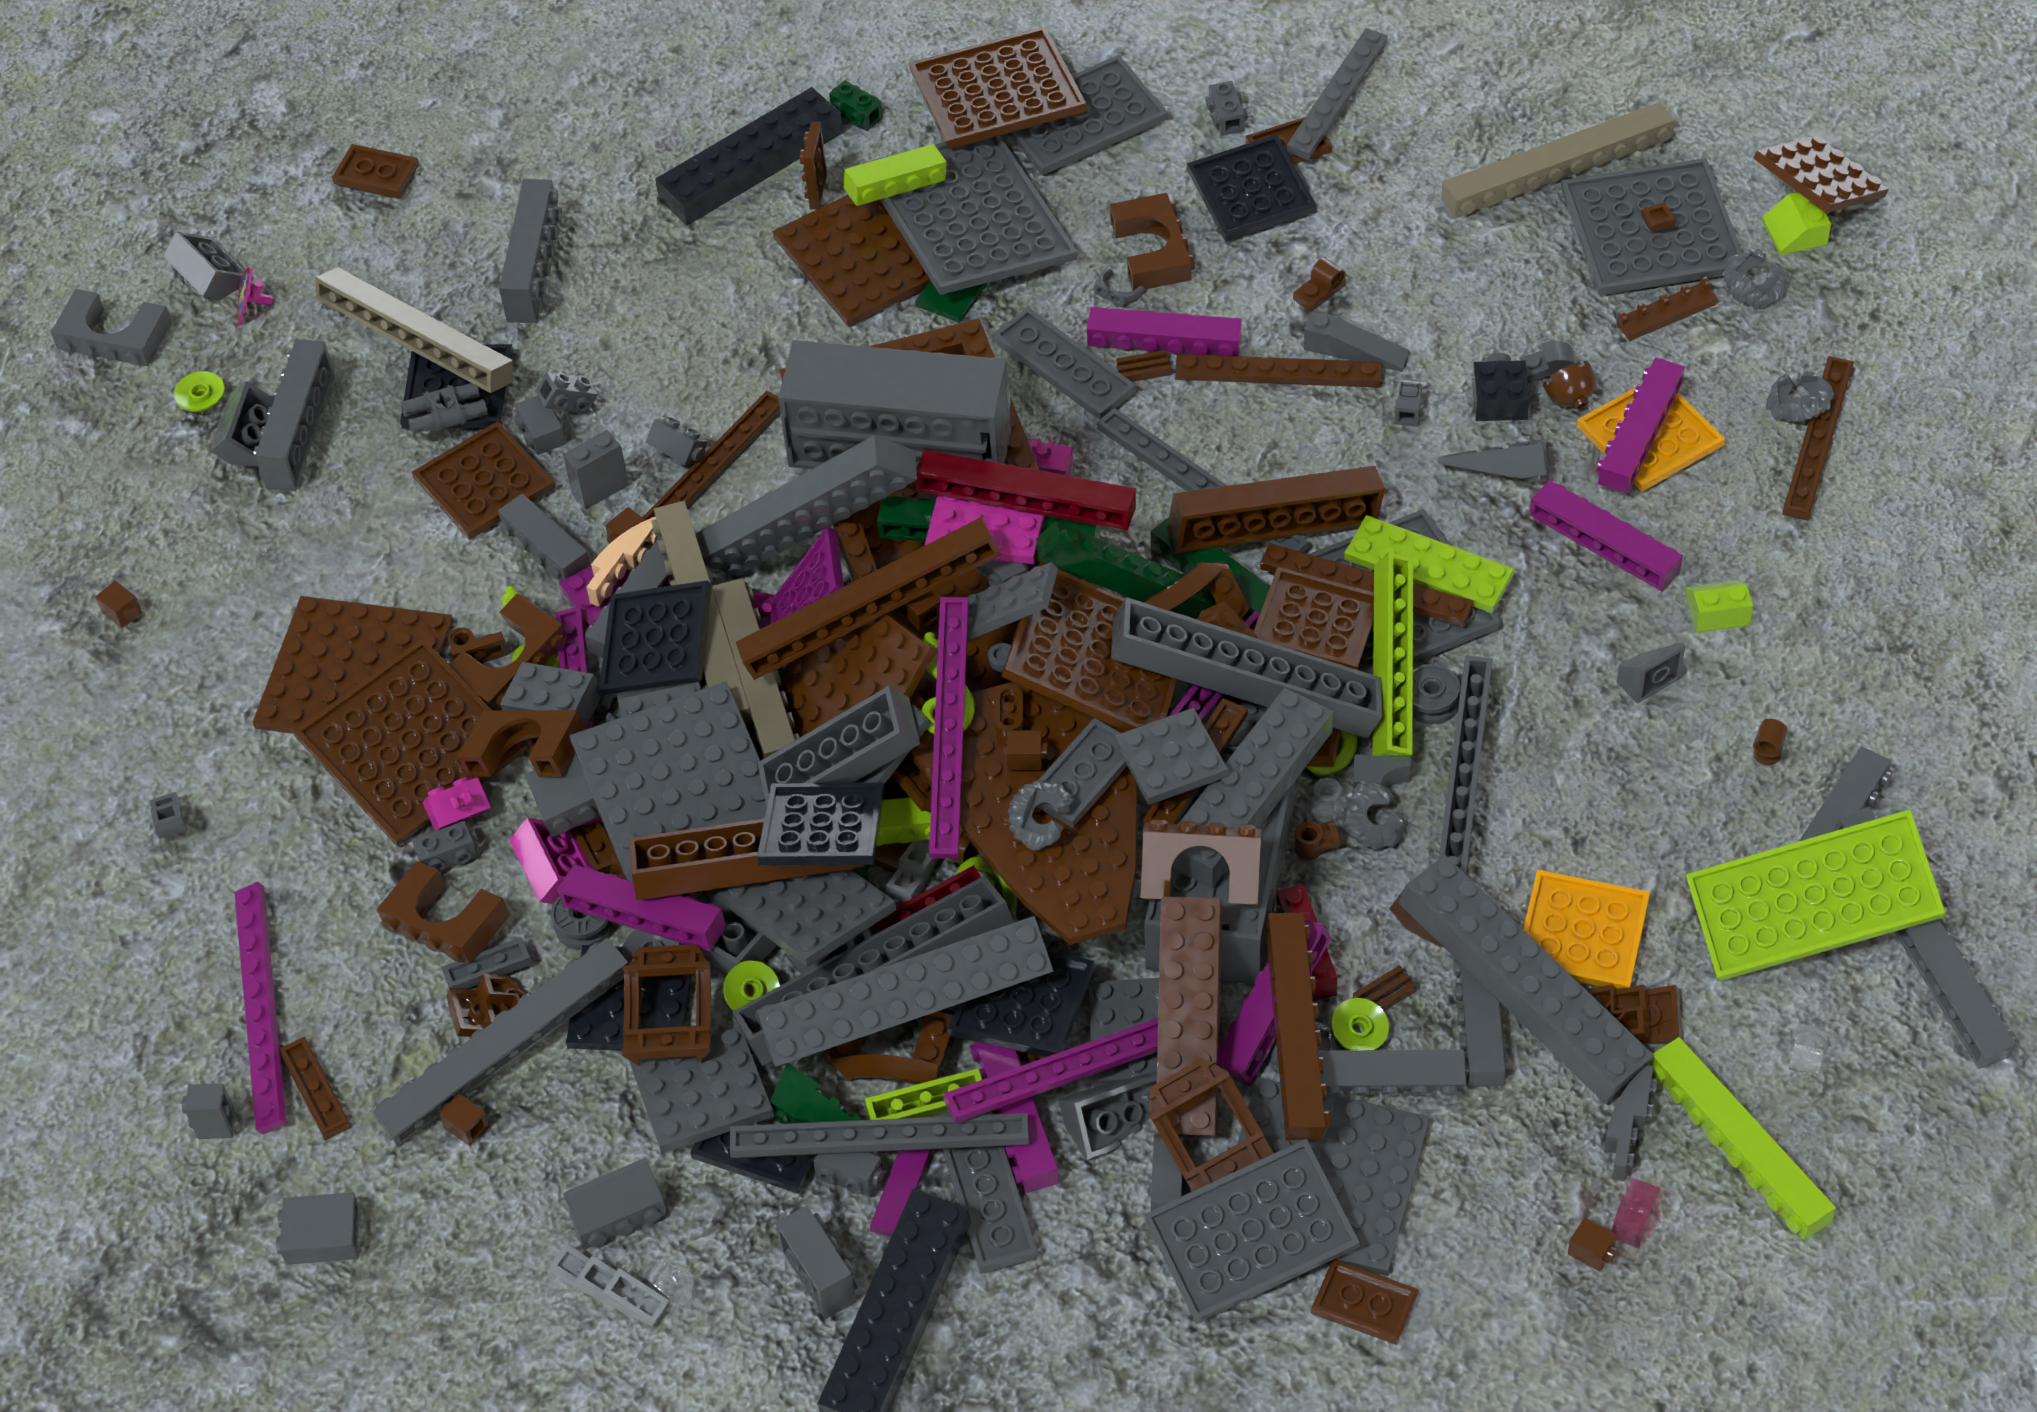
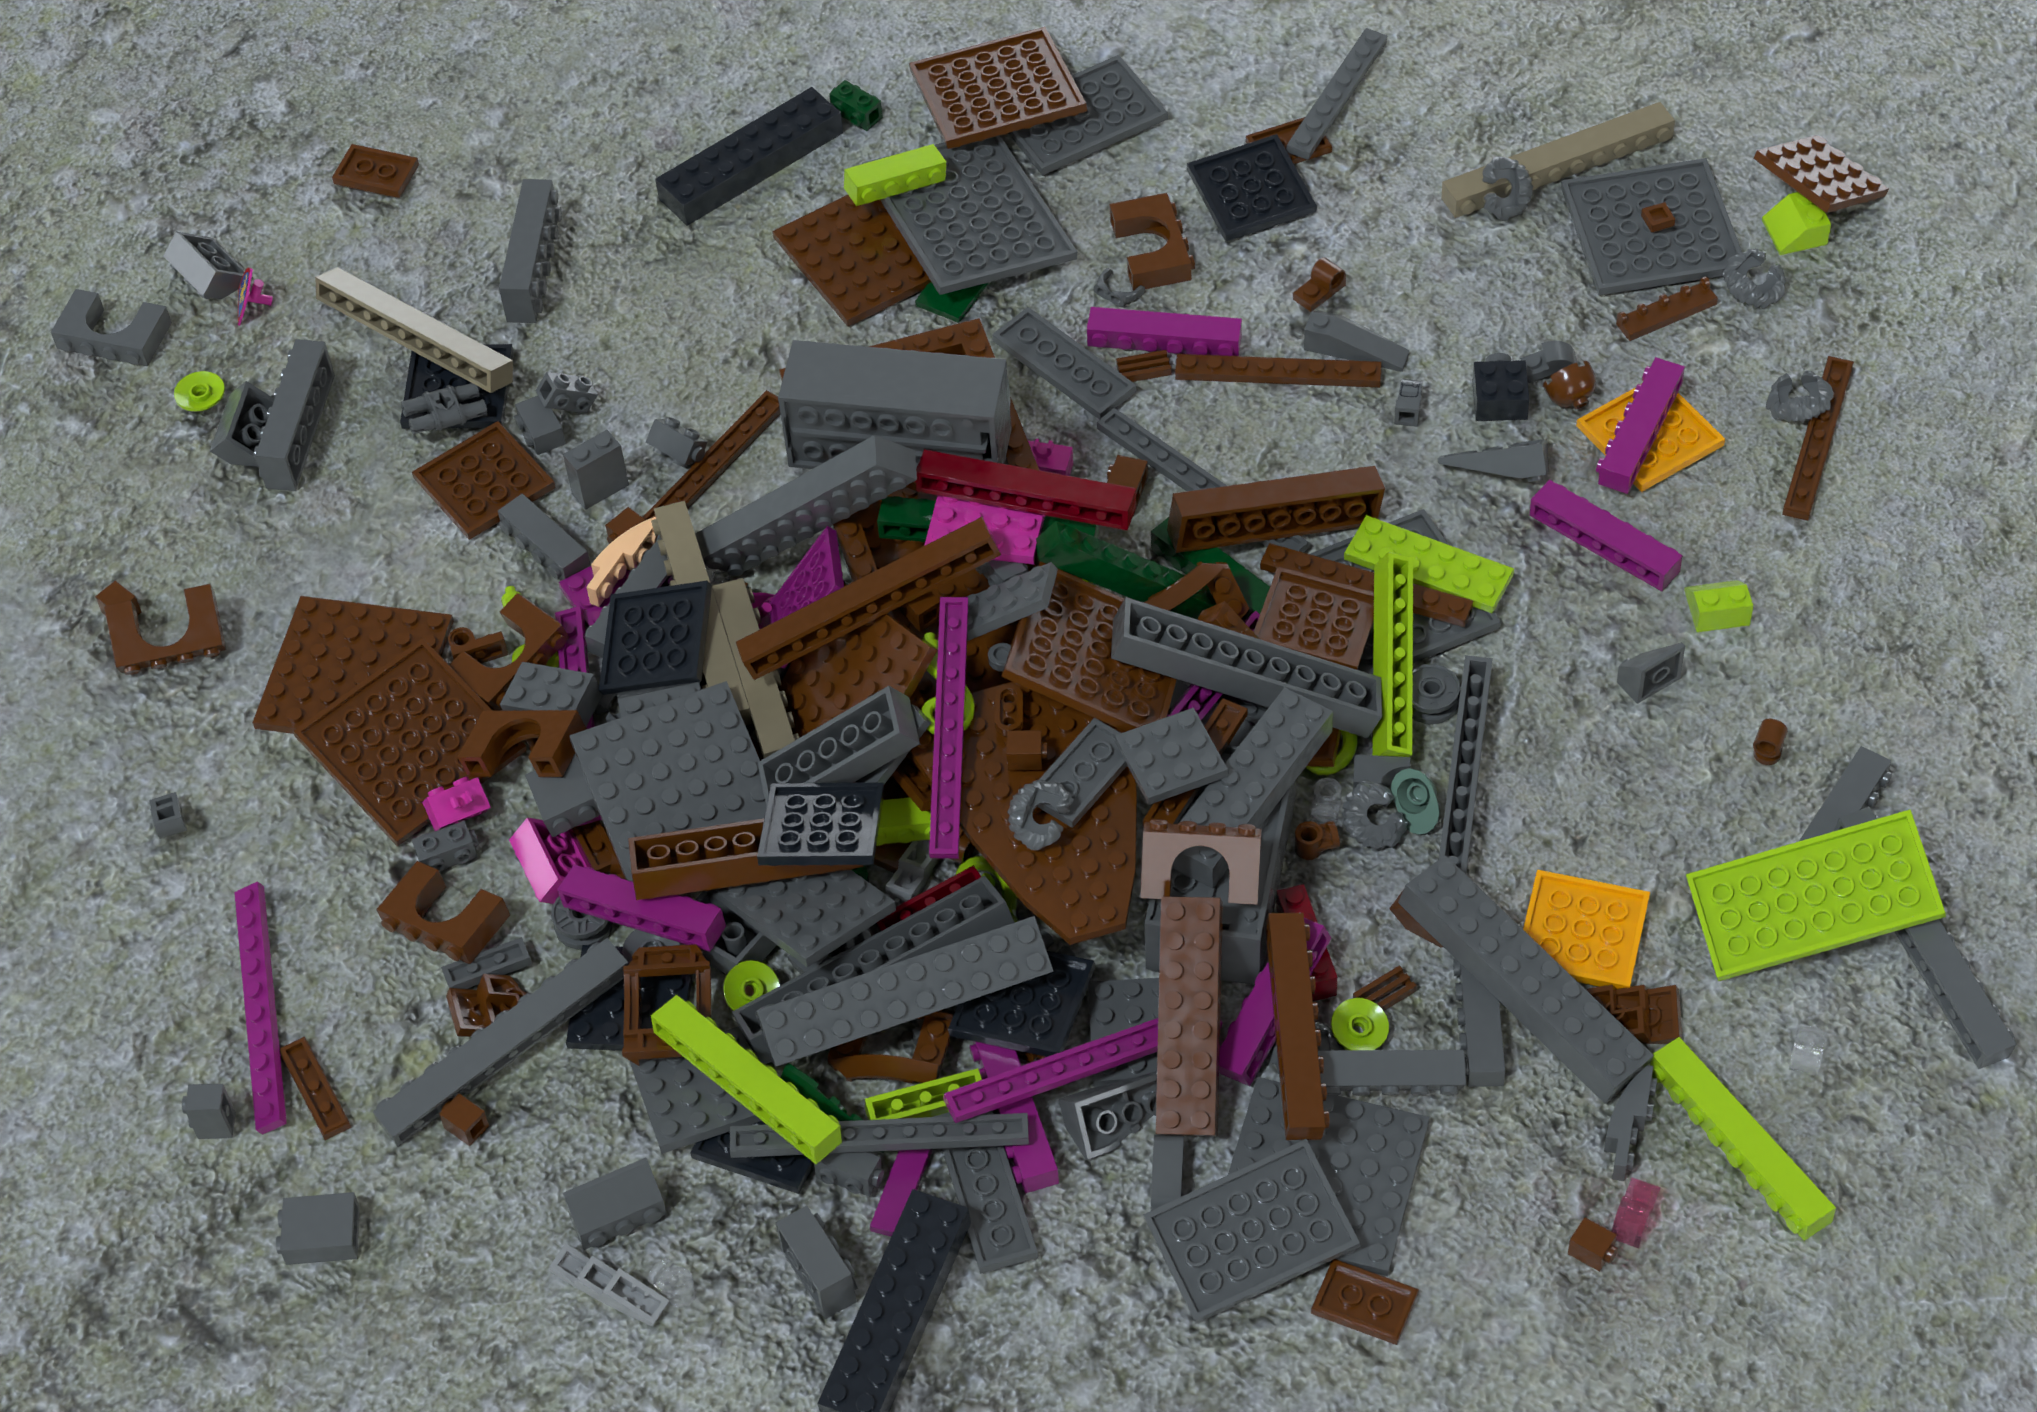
(201, 638): none -> reddish brown arch
(747, 1079): none -> lime brick
(814, 163): reddish brown plate -> none
(1129, 473): none -> reddish brown brick
(1187, 1085): reddish brown wedge -> none
(1226, 108): dark grey brick -> none
(1416, 799): none -> sand green piece
(1521, 187): none -> dark grey piece

